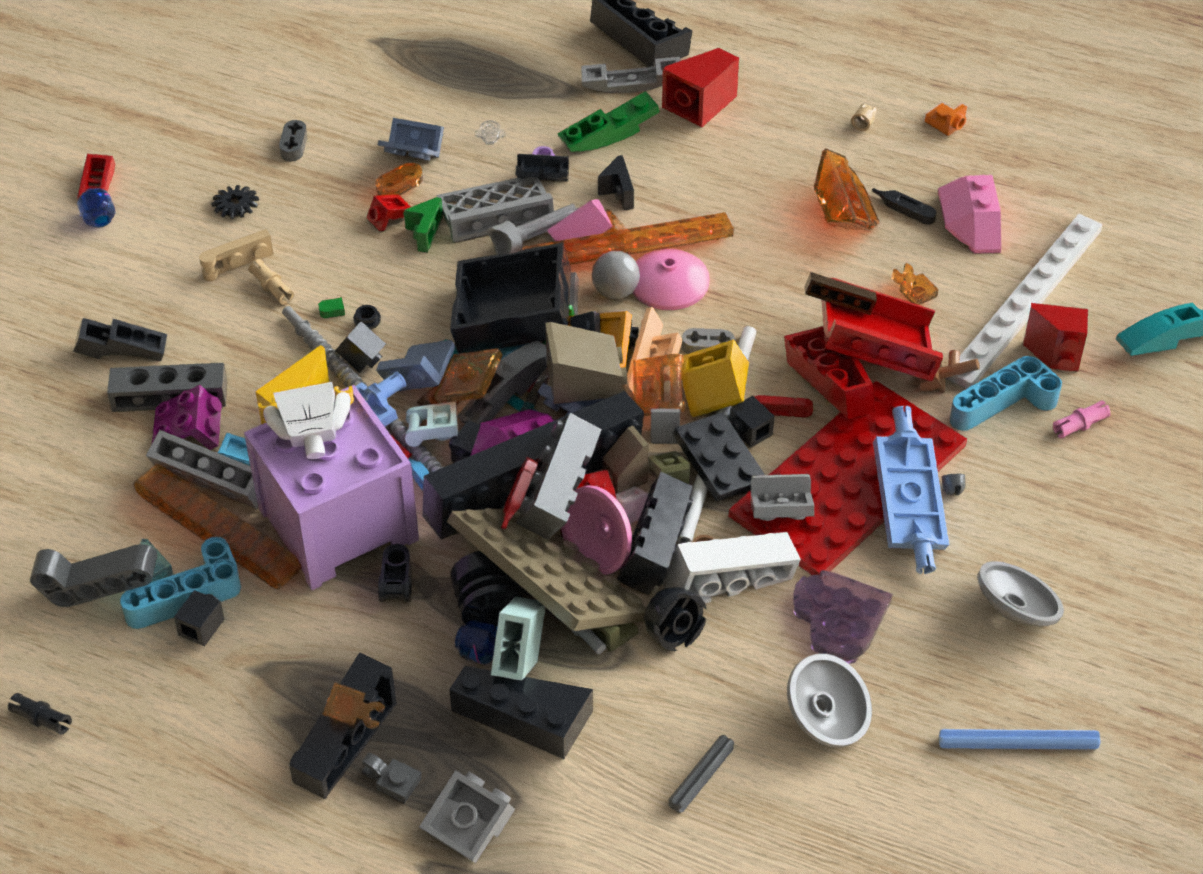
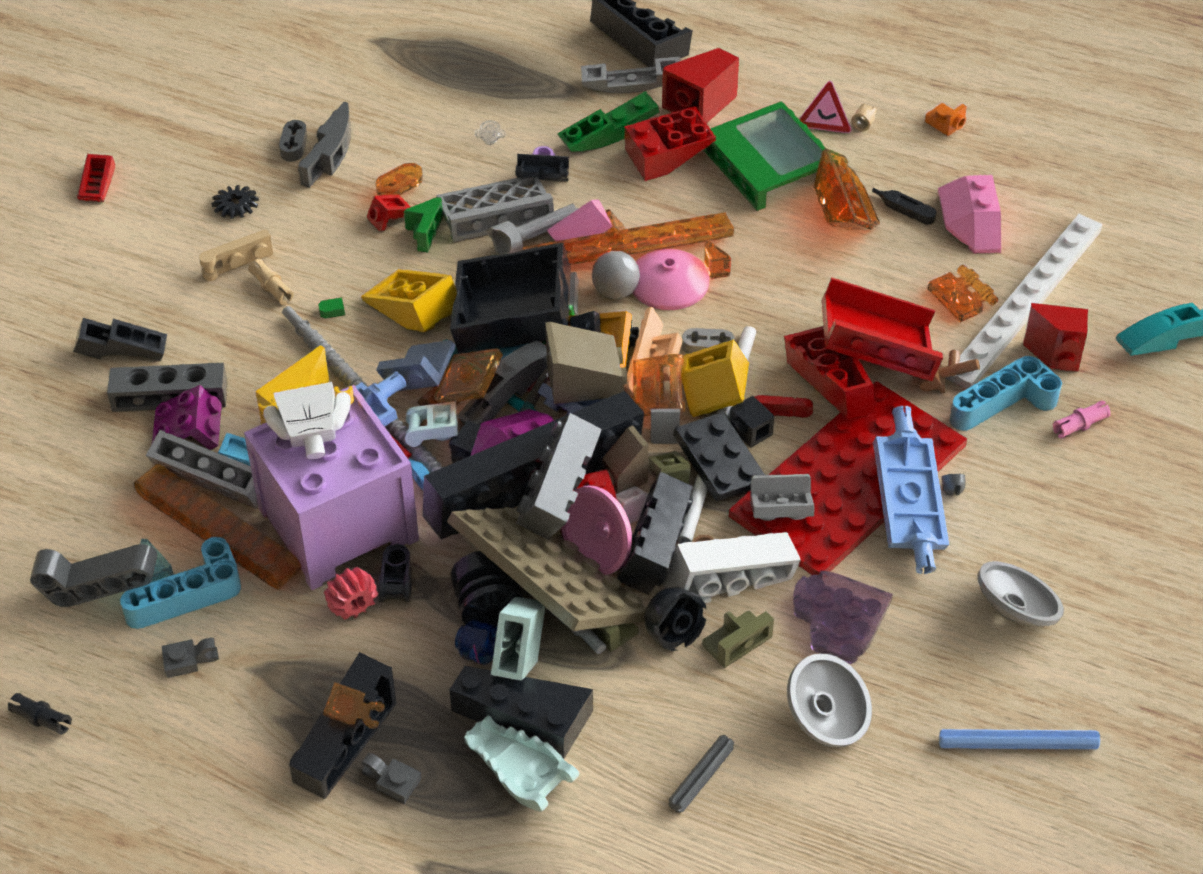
(96, 207): clear blue head -> none
(184, 656): none -> dark grey plate
(199, 617): black brick -> none
(333, 145): none -> dark grey slope
(351, 593): none -> coral gear
(361, 348): brick -> none
(367, 315): black plate -> none
(413, 298): none -> yellow slope
(417, 138): sand blue bracket -> none
(467, 815): light grey plate -> none
(519, 490): red piece -> none
(521, 763): none -> light aqua animal
(617, 181): black slope -> none
(666, 141): none -> red slope
(716, 261): none -> clear orange slope
(738, 636): none -> olive panel
(764, 151): none -> panel
(826, 112): none -> piece
(840, 293): dark brown piece -> none
(914, 287): clear orange plate -> none
(955, 296): none -> clear orange plate

